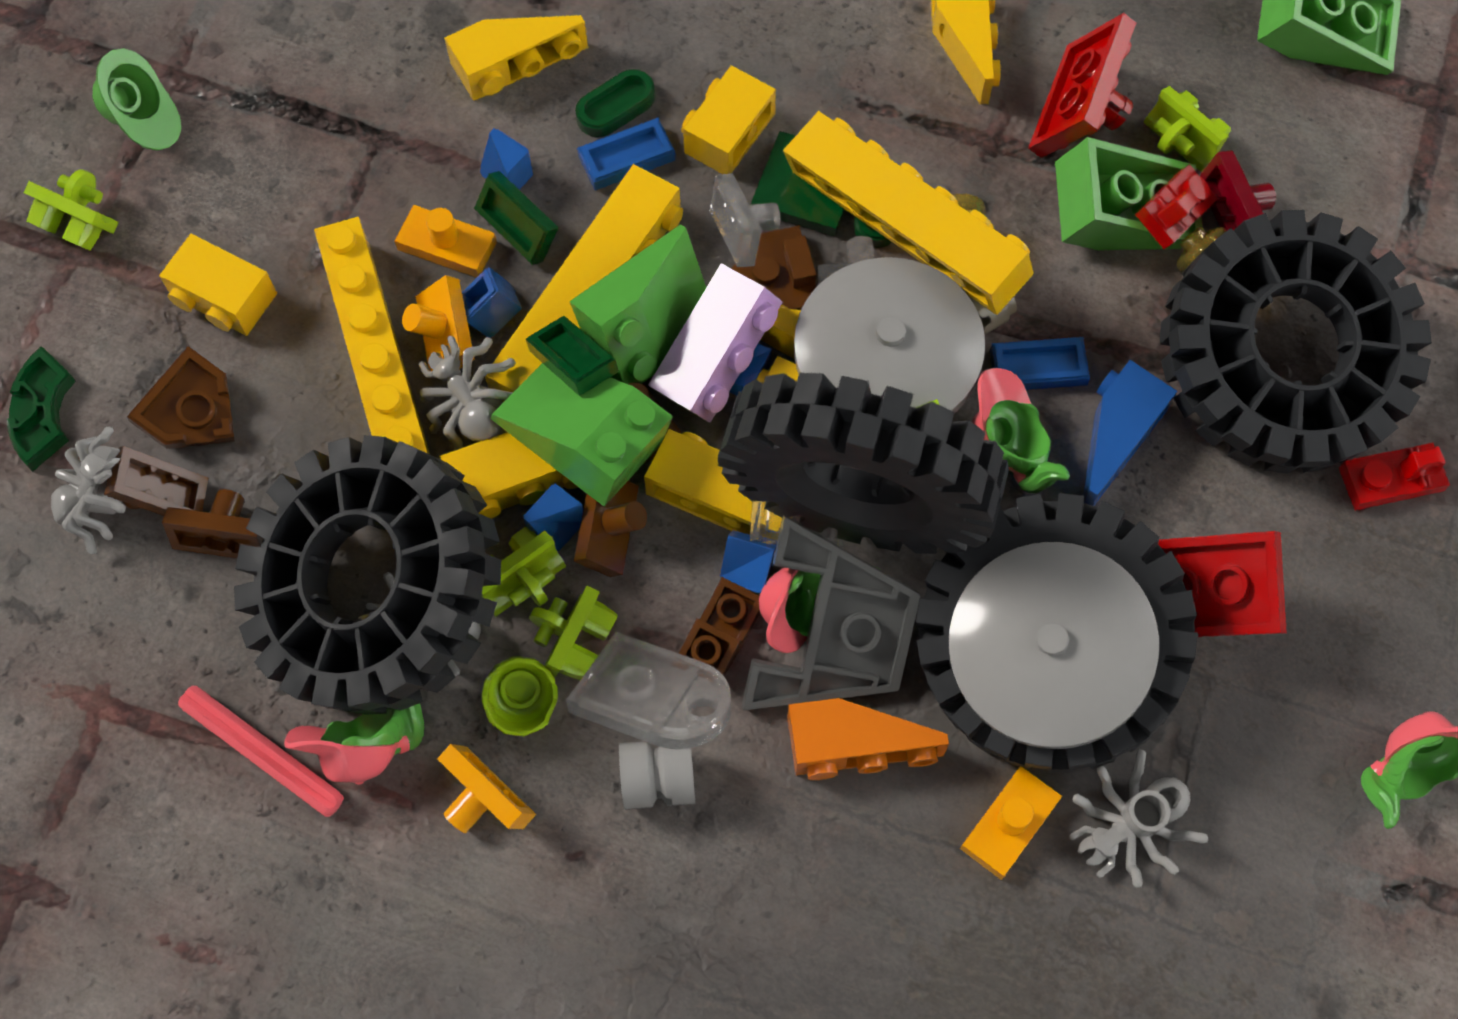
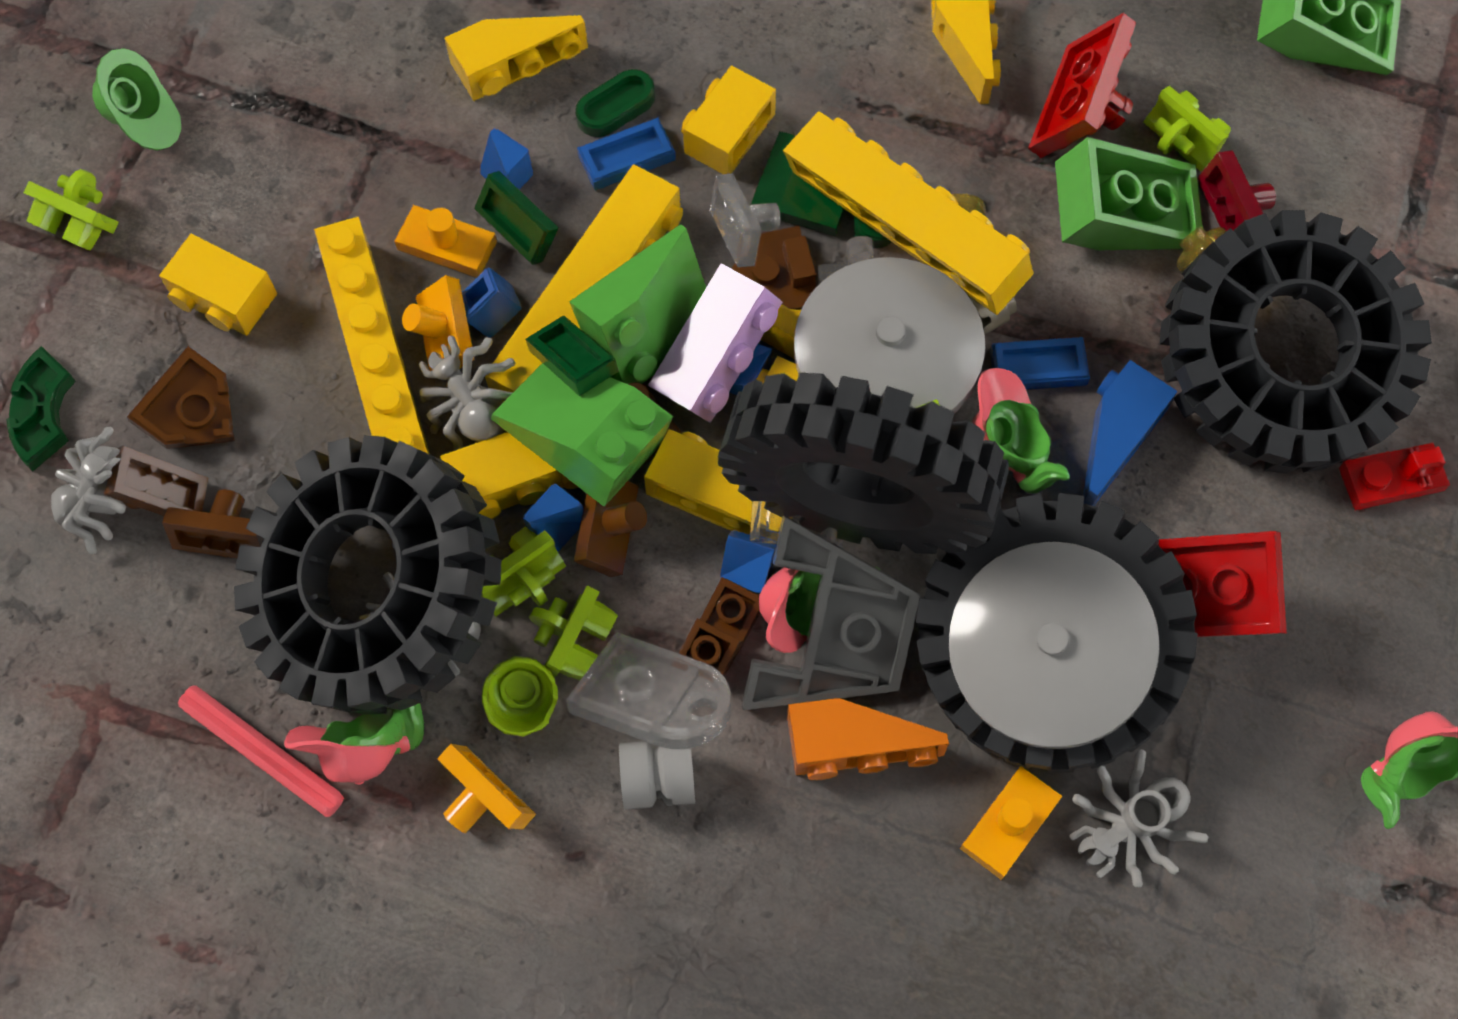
(1176, 206): red hinge -> none

